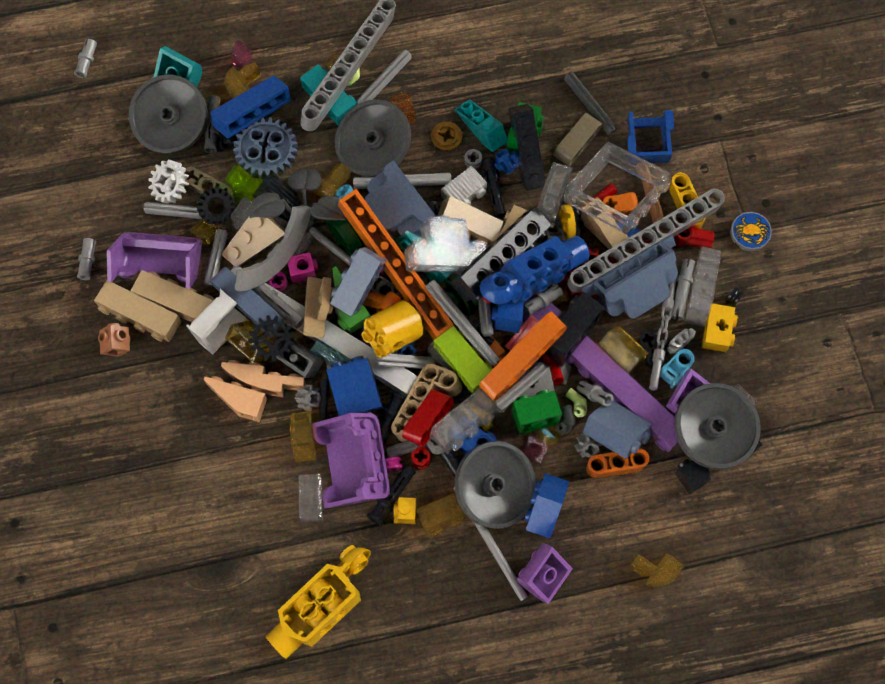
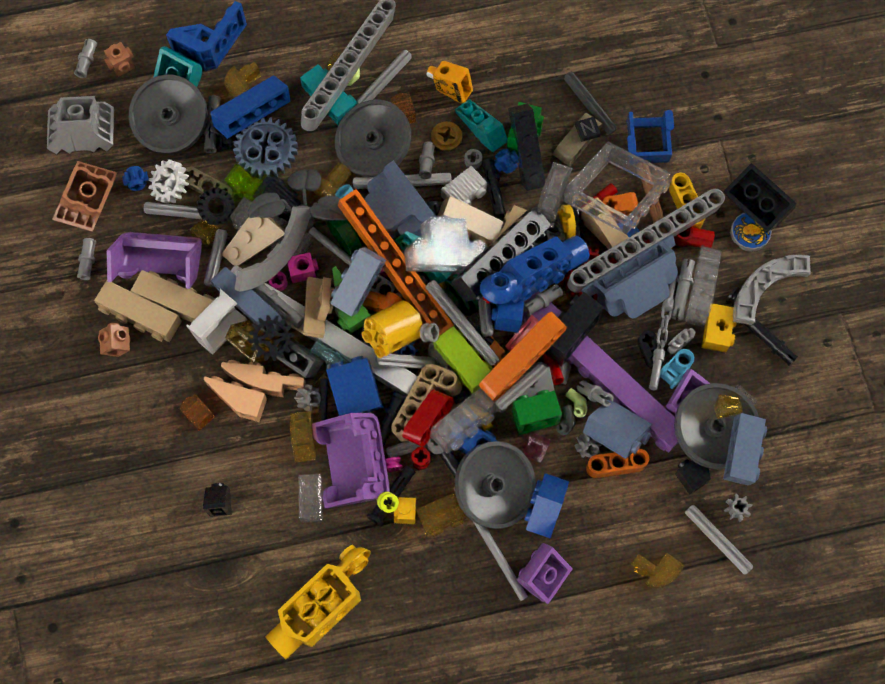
(80, 125): none -> light grey slope
(84, 196): none -> nougat slope
(119, 59): none -> nougat brick
(135, 178): none -> blue gear
(196, 411): none -> clear orange brick
(211, 52): none -> blue bracket
(217, 500): none -> black slope
(241, 55): clear pink slope -> none
(380, 502): none -> neon yellow bush
(426, 160): none -> light grey pin
(429, 332): none -> light grey bush
(452, 80): none -> light orange torso
(548, 436): clear yellow tile -> none
(587, 129): none -> black tile
(623, 349): clear yellow brick -> none
(719, 539): none -> light grey axle
(727, 406): none -> clear yellow slope
(741, 502): none -> light grey gear
(745, 449): none -> sand blue brick
(760, 198): none -> black slope
(761, 279): none -> light grey tile
(772, 342): none -> black pin

